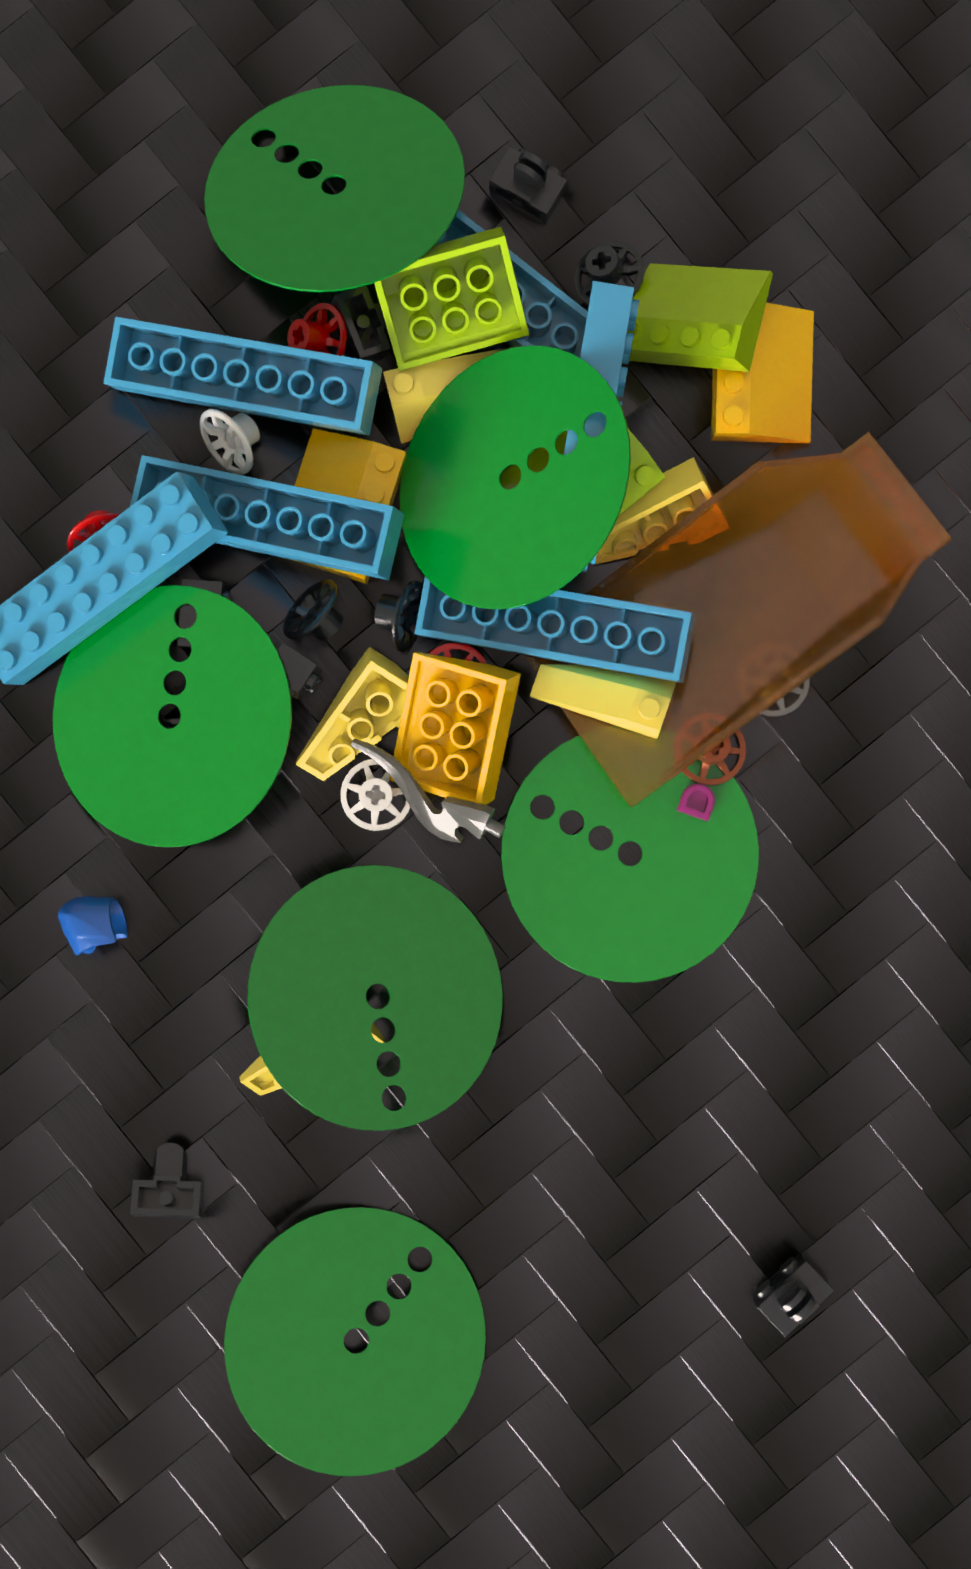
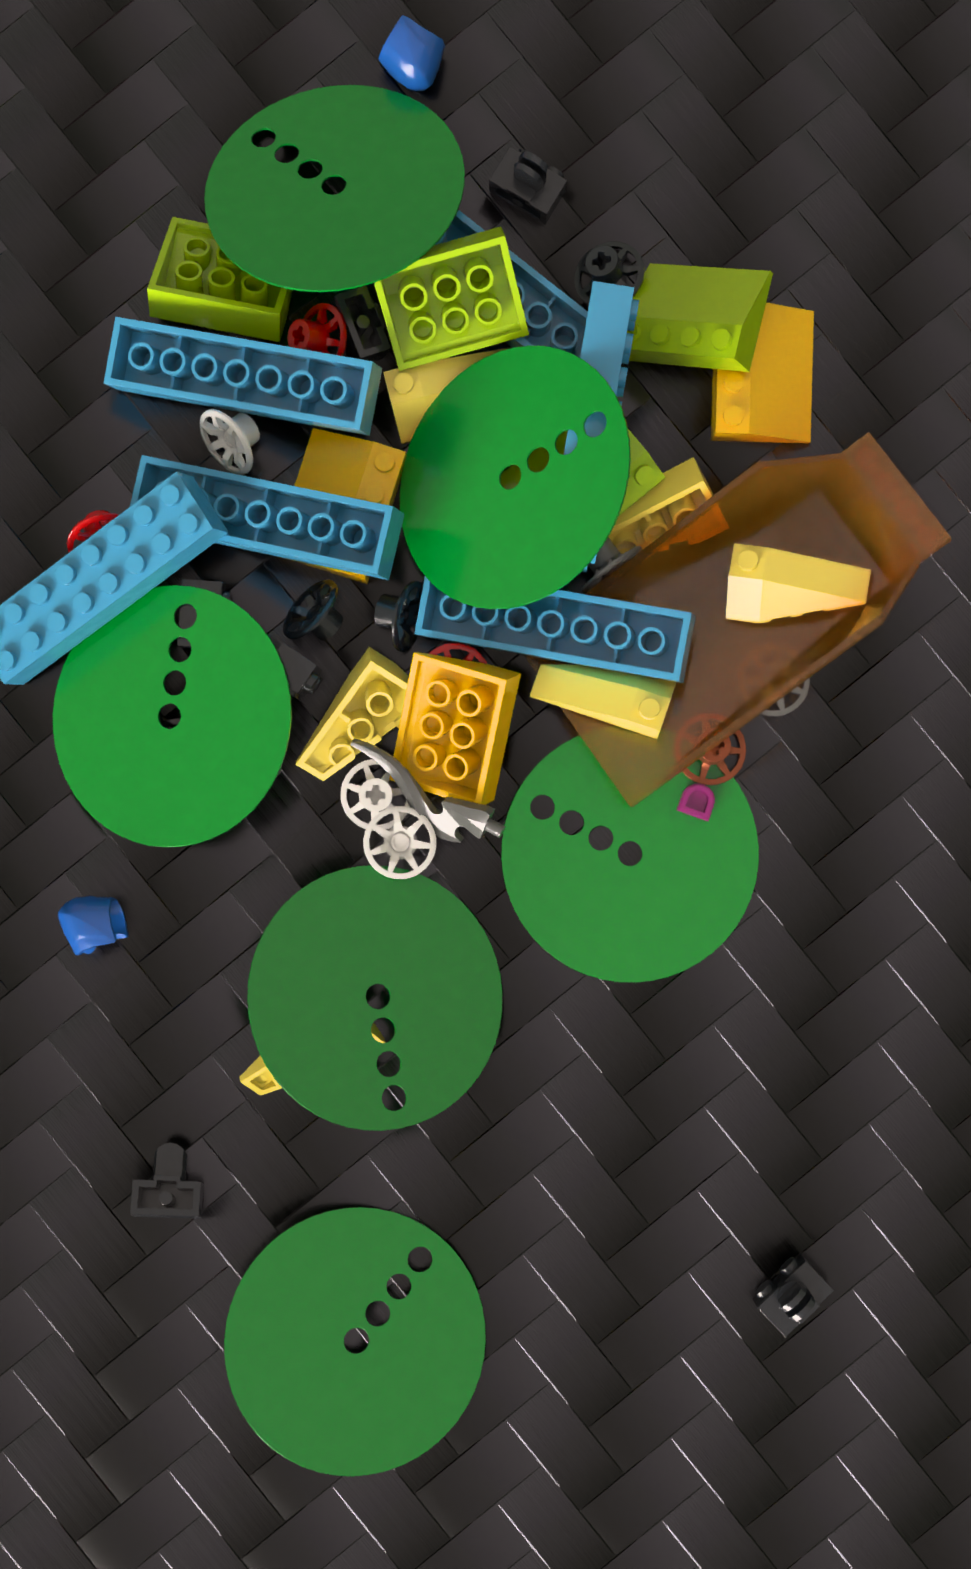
(206, 289): none -> lime slope
(399, 842): none -> white wheel
(412, 55): none -> blue piece
(607, 559): none -> dark grey wheel
(781, 584): none -> light yellow wedge

